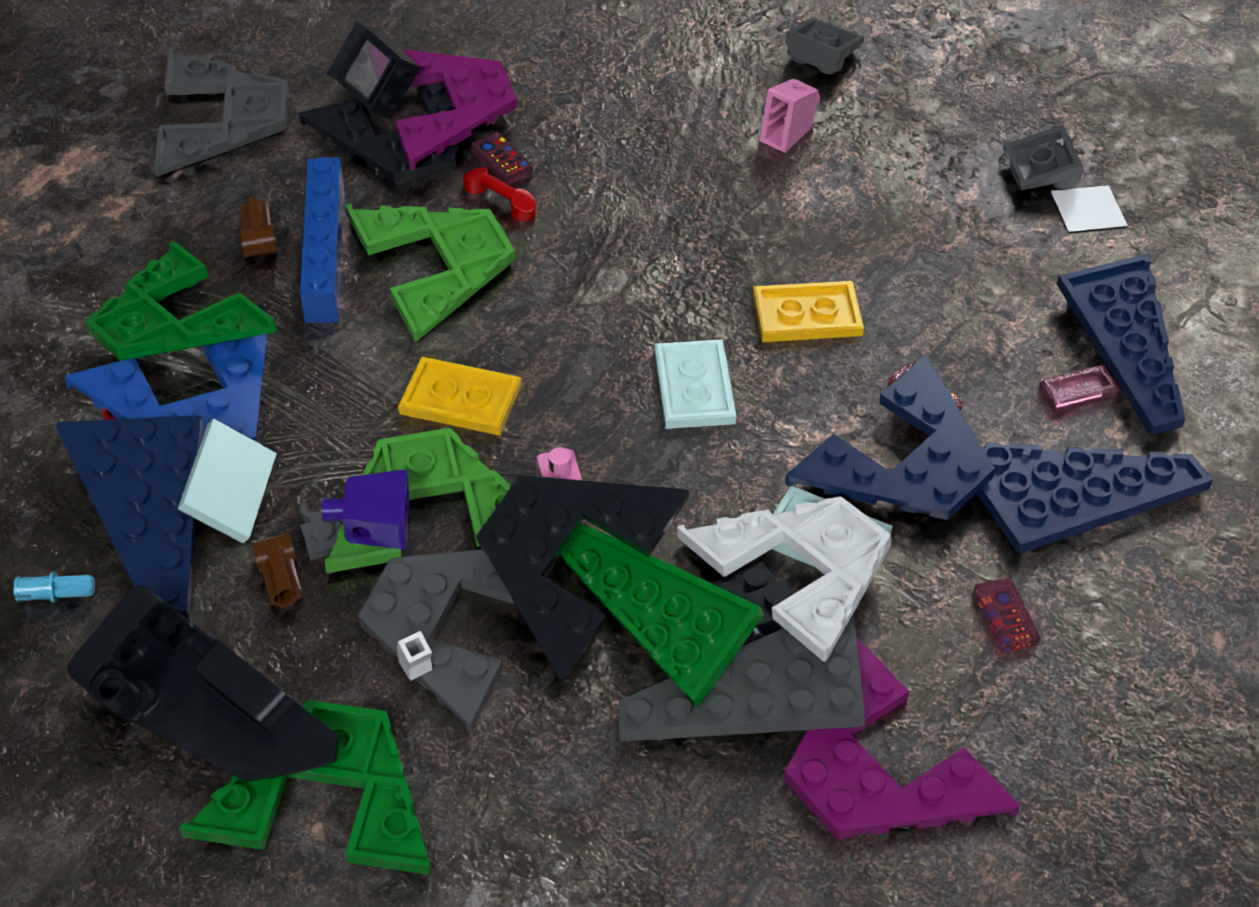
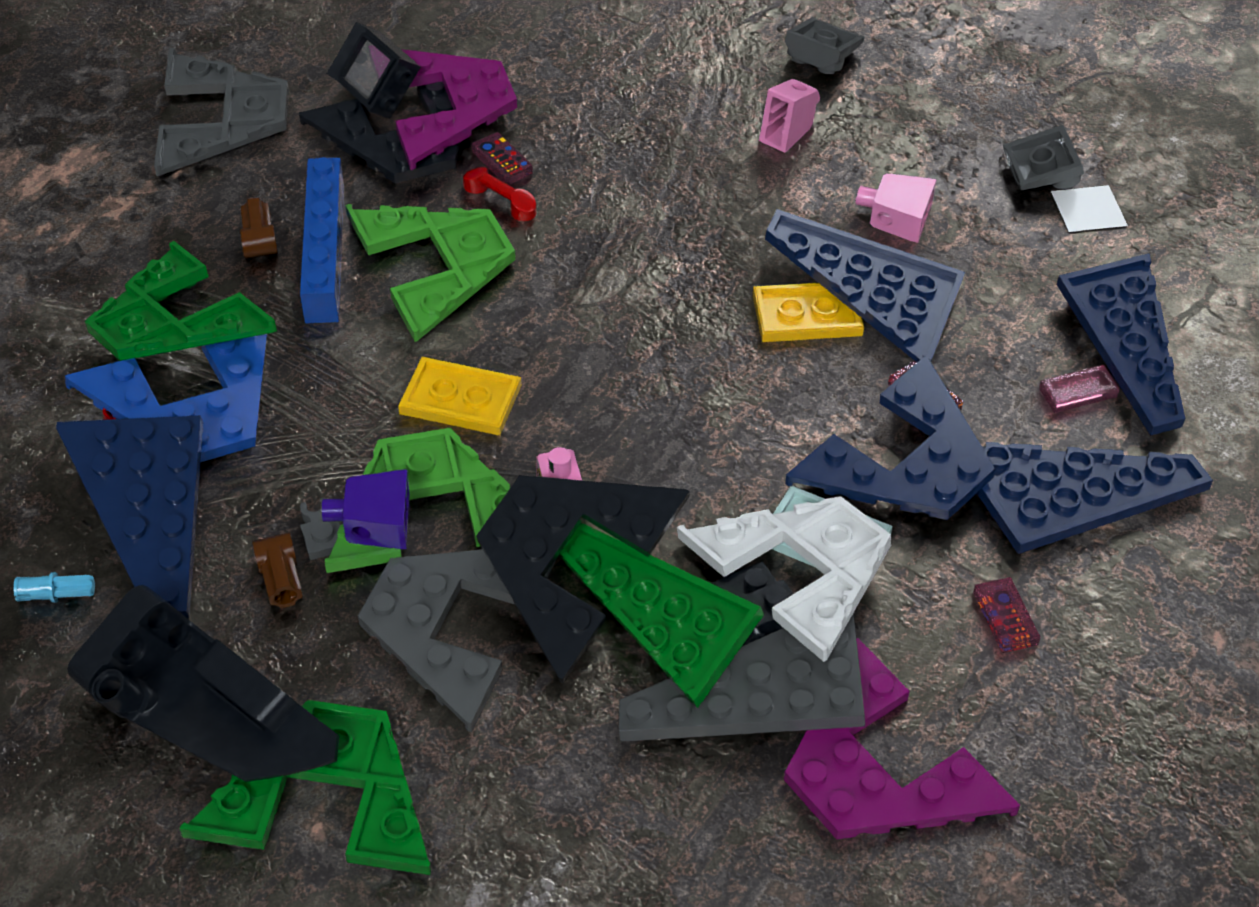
(227, 481): light aqua tile -> none
(414, 655): white piece -> none
(694, 384): light aqua tile -> none
(887, 287): none -> dark blue wing
(899, 204): none -> bright pink torso

